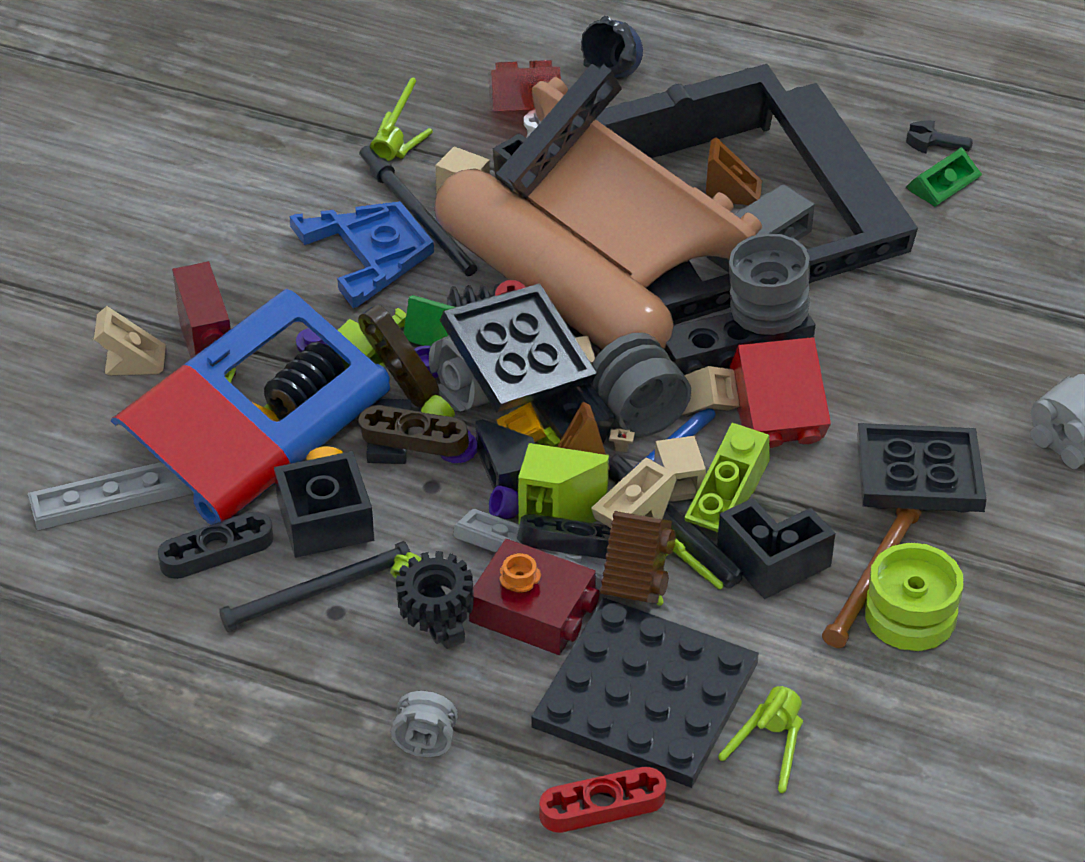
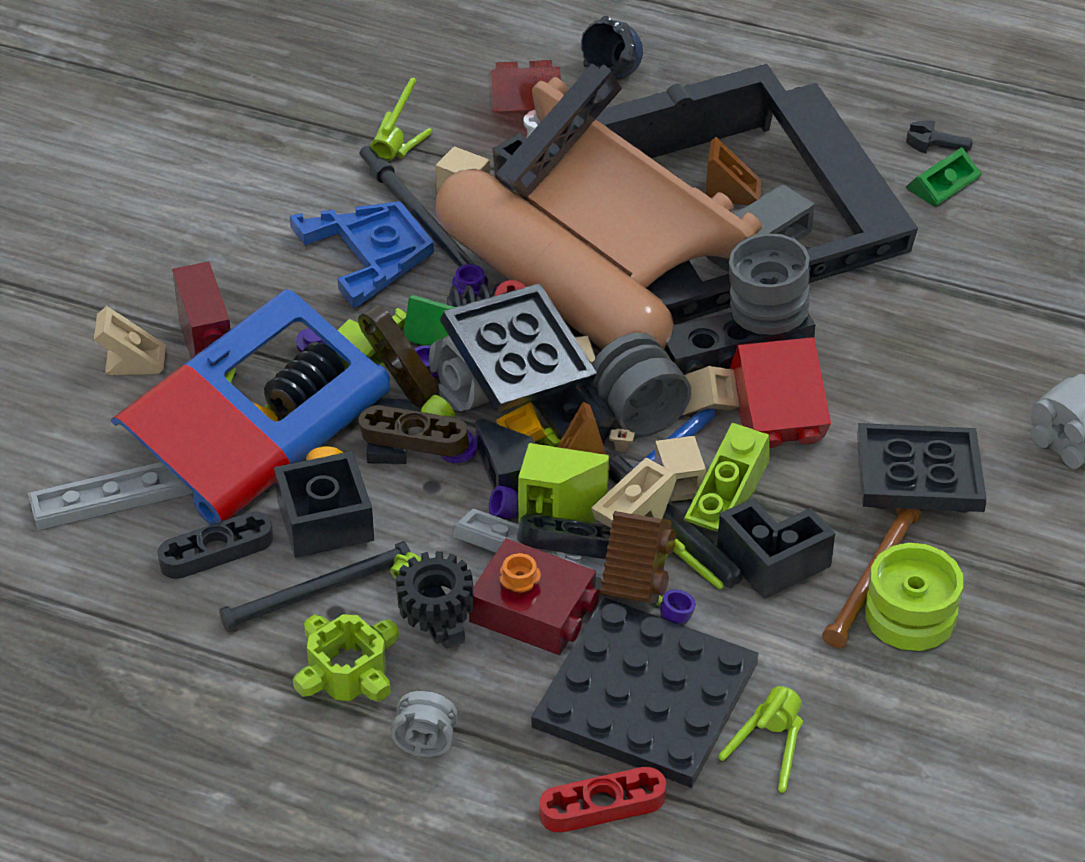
(345, 682): none -> lime piece
(469, 275): none -> dark purple plate
(677, 606): none -> dark purple hinge

